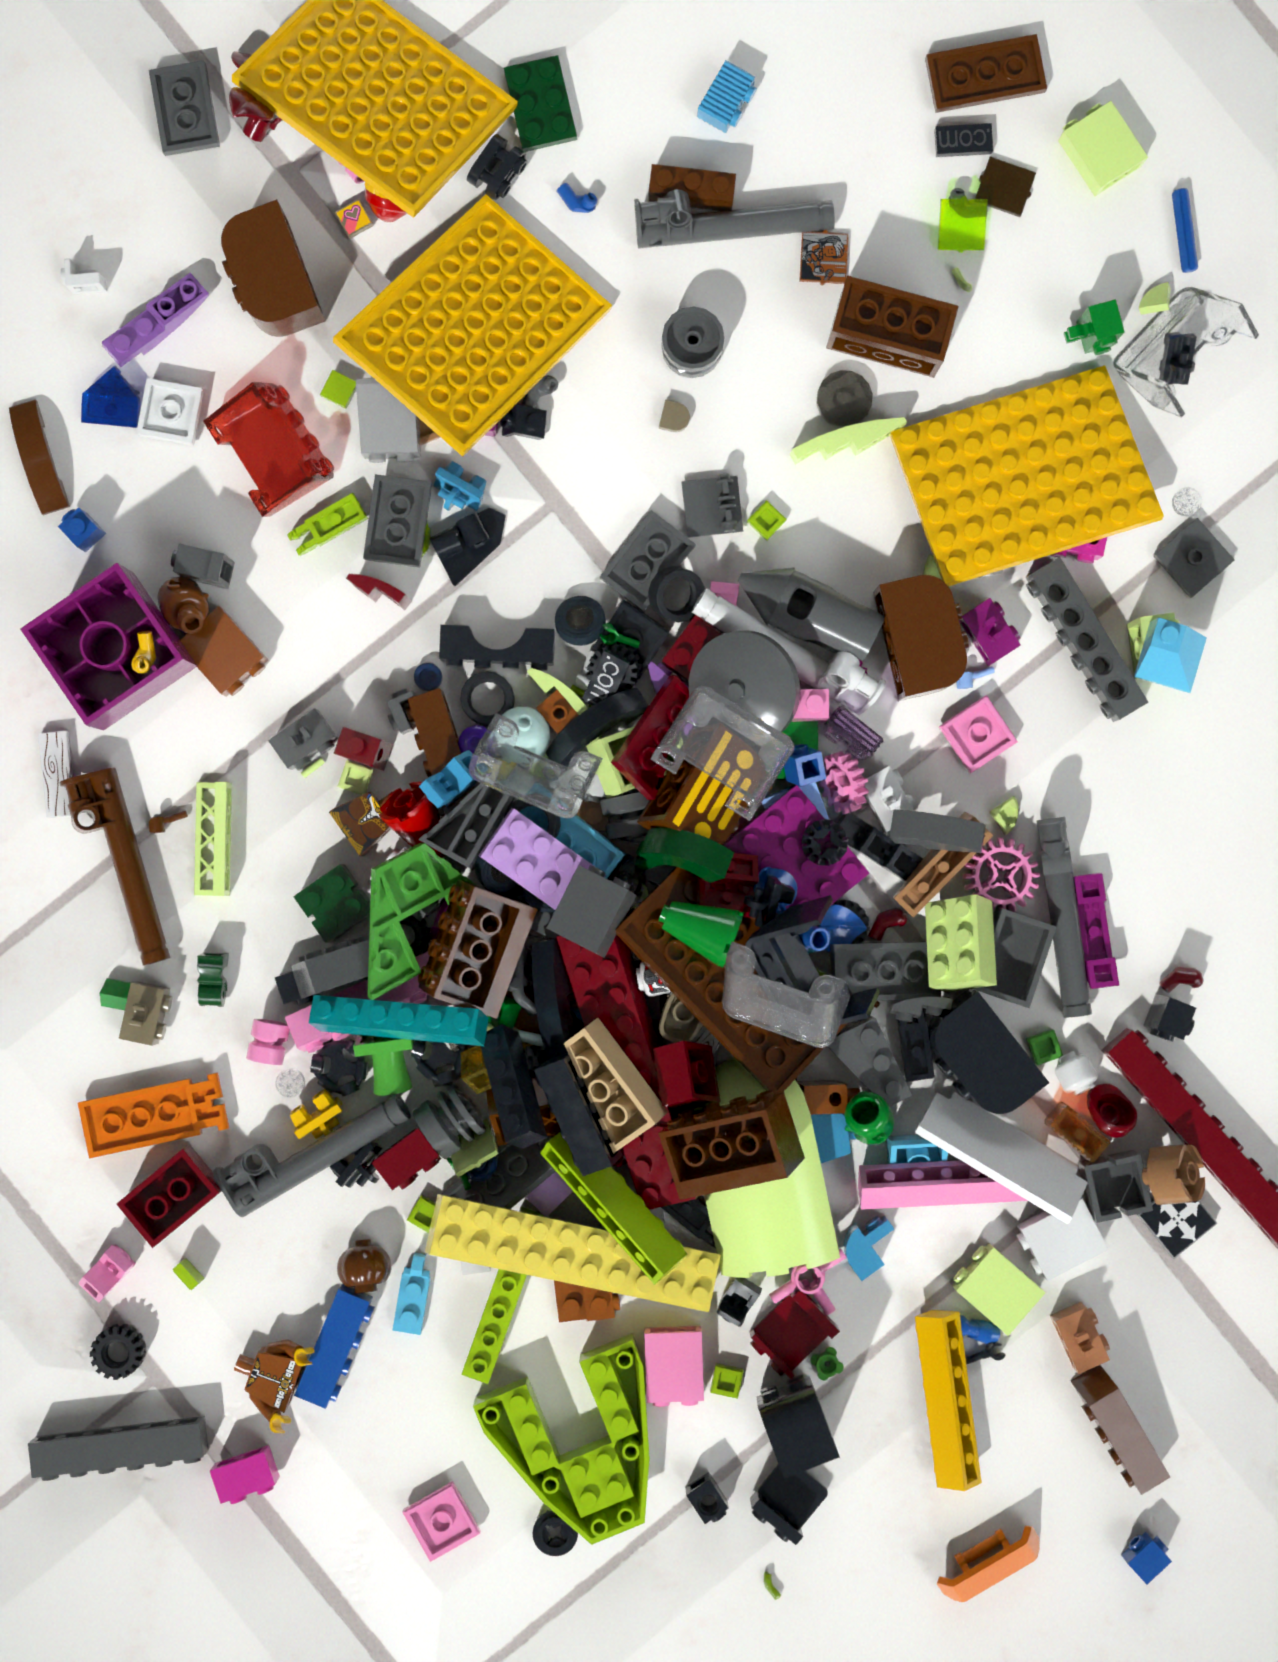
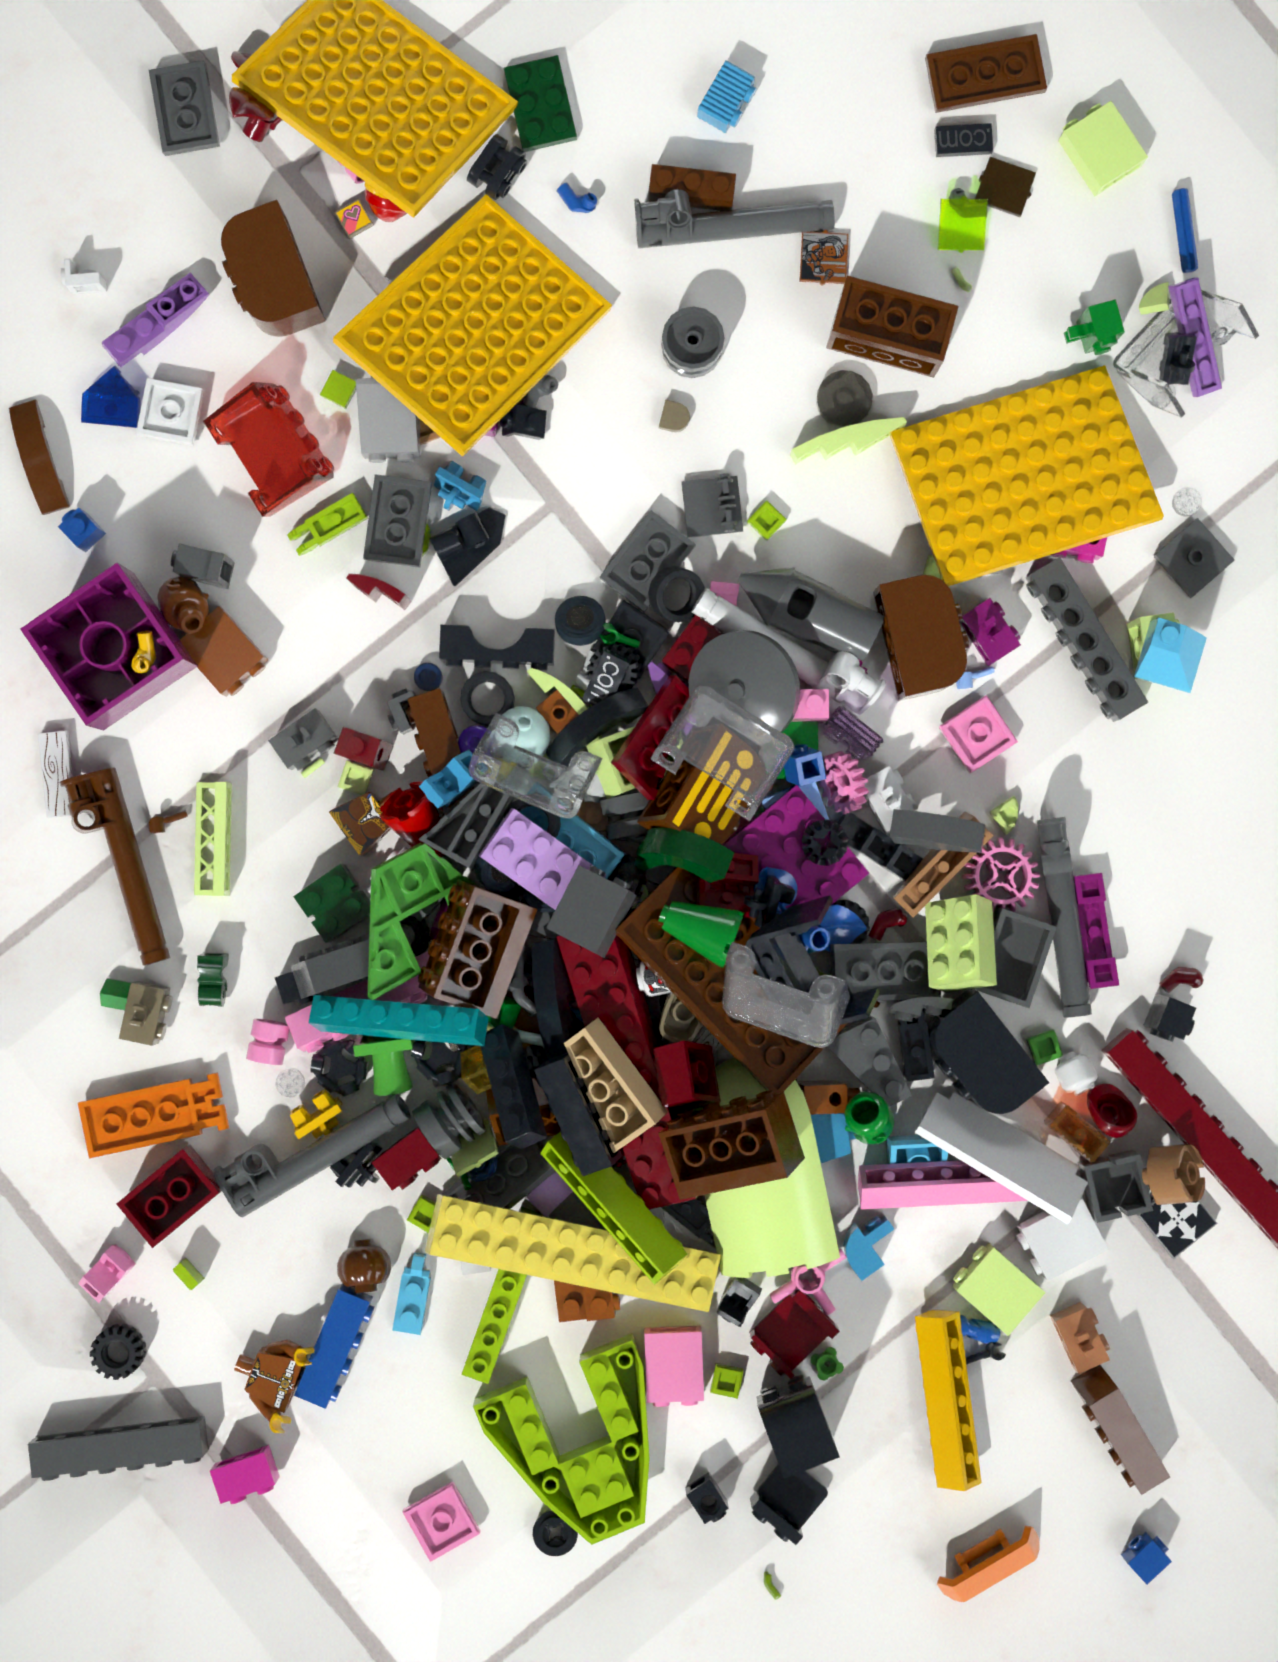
(1190, 319): none -> medium lavender tile

